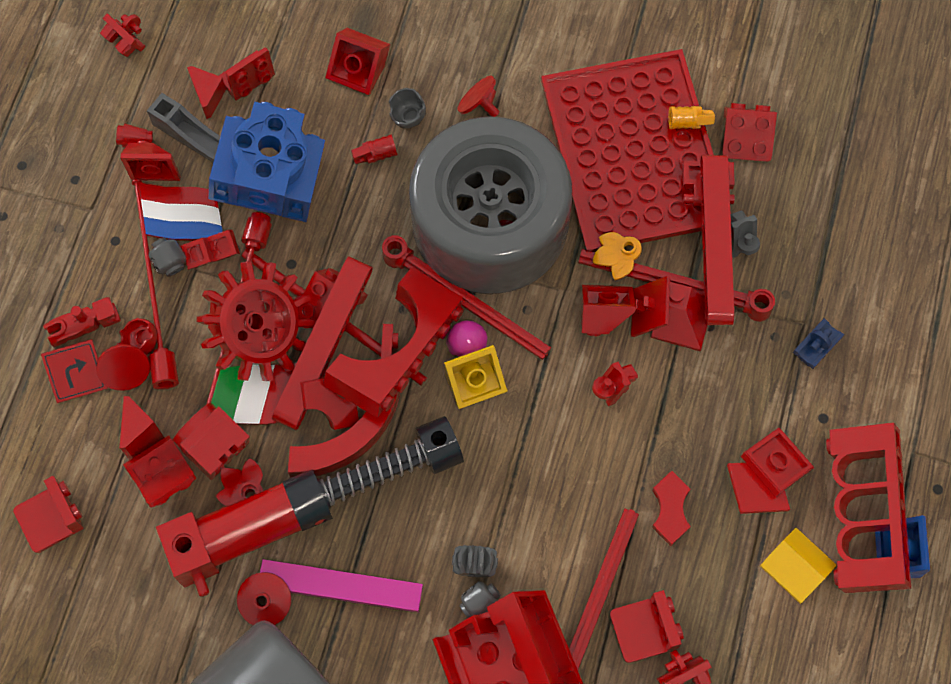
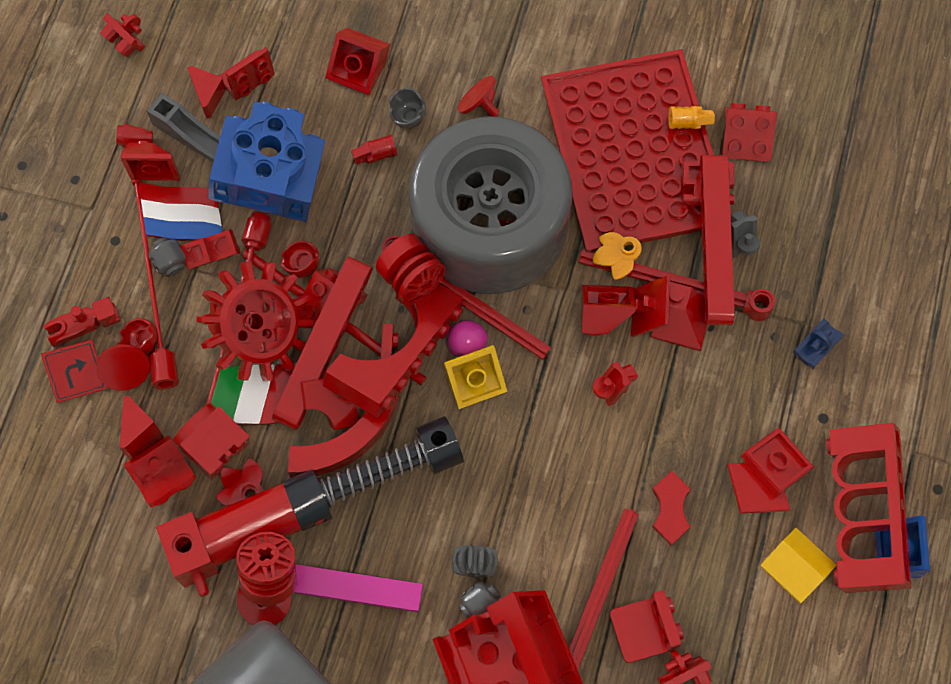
(48, 516): red bracket -> none
(266, 568): none -> red wheel
(300, 259): none -> red hair
(410, 268): none -> red wheel

